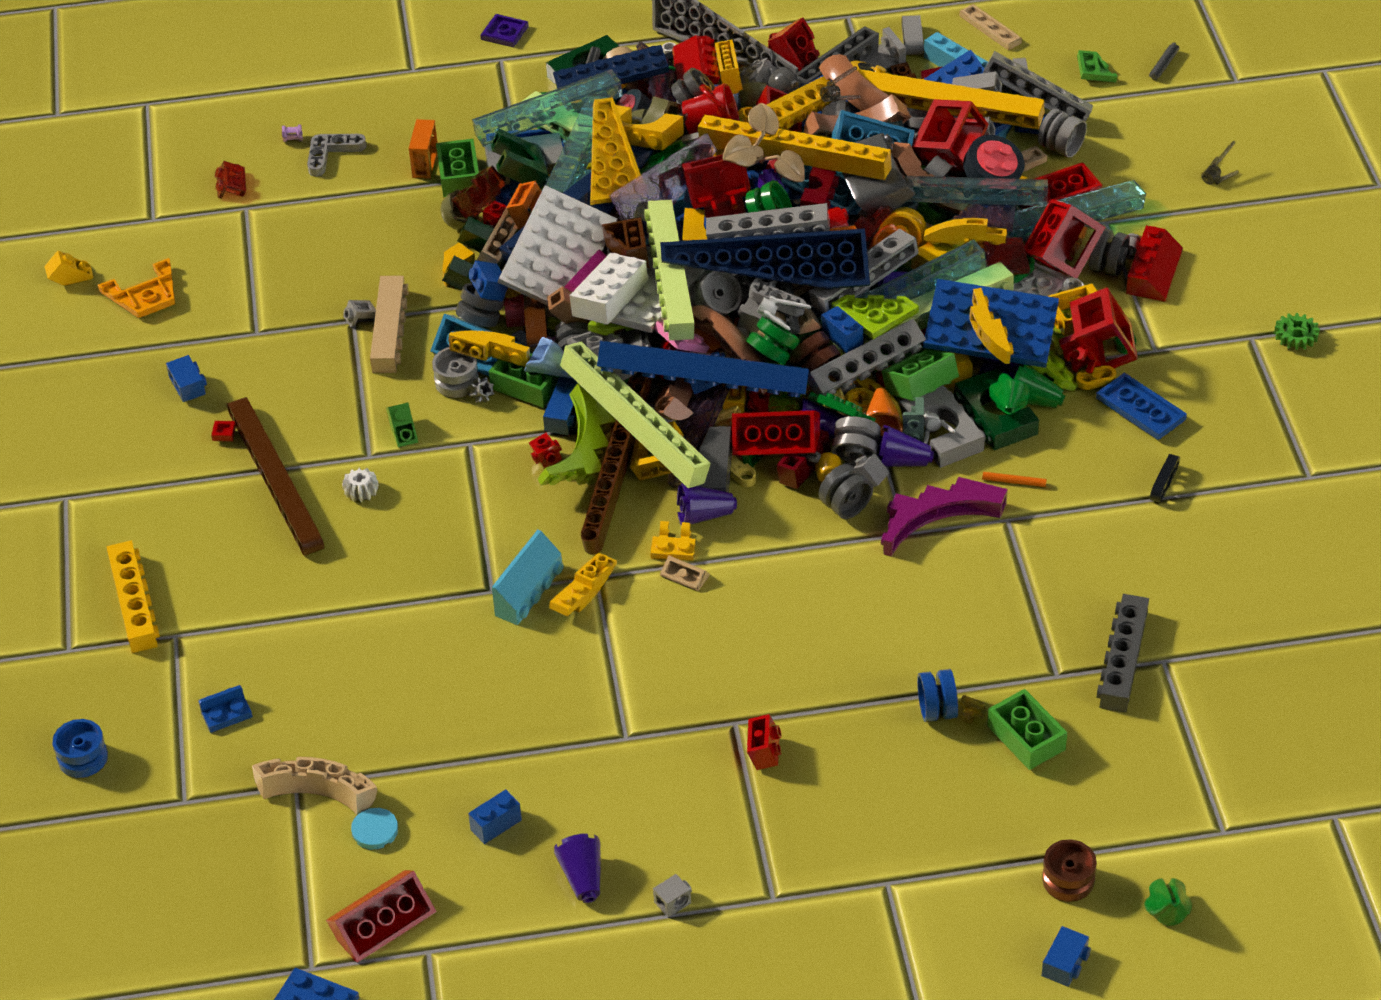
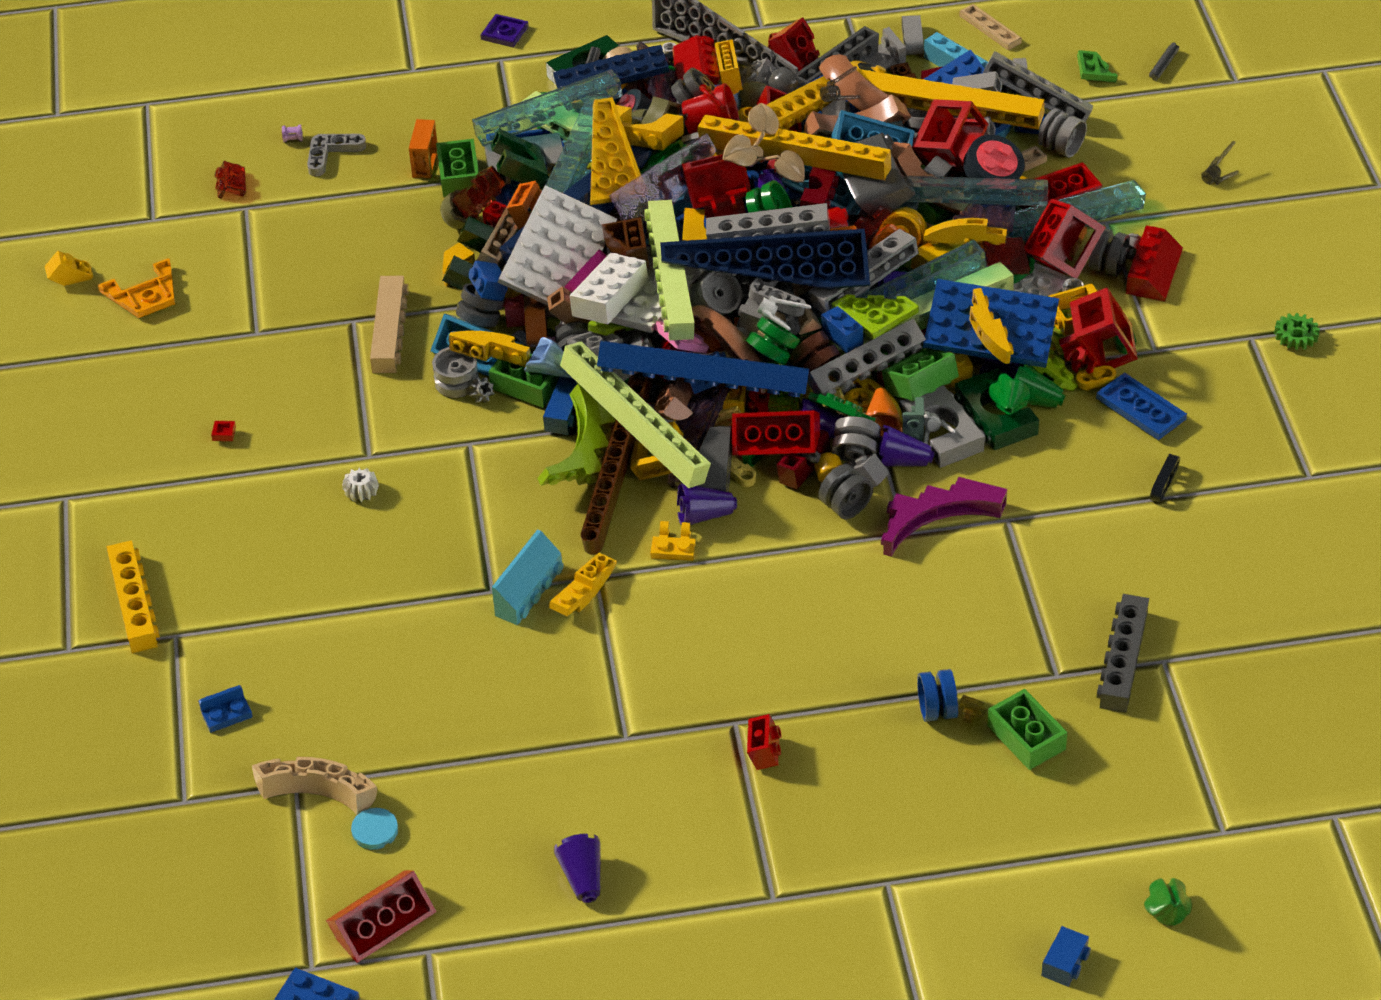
(80, 748): blue wheel -> none
(186, 378): blue brick -> none
(275, 477): reddish brown beam -> none
(358, 309): light grey bracket -> none
(402, 424): bright green slope -> none
(495, 816): blue brick -> none
(545, 450): red brick -> none
(672, 895): light grey brick -> none
(684, 573): tan slope -> none
(1006, 478): orange bar -> none
(1069, 870): copper wheel -> none

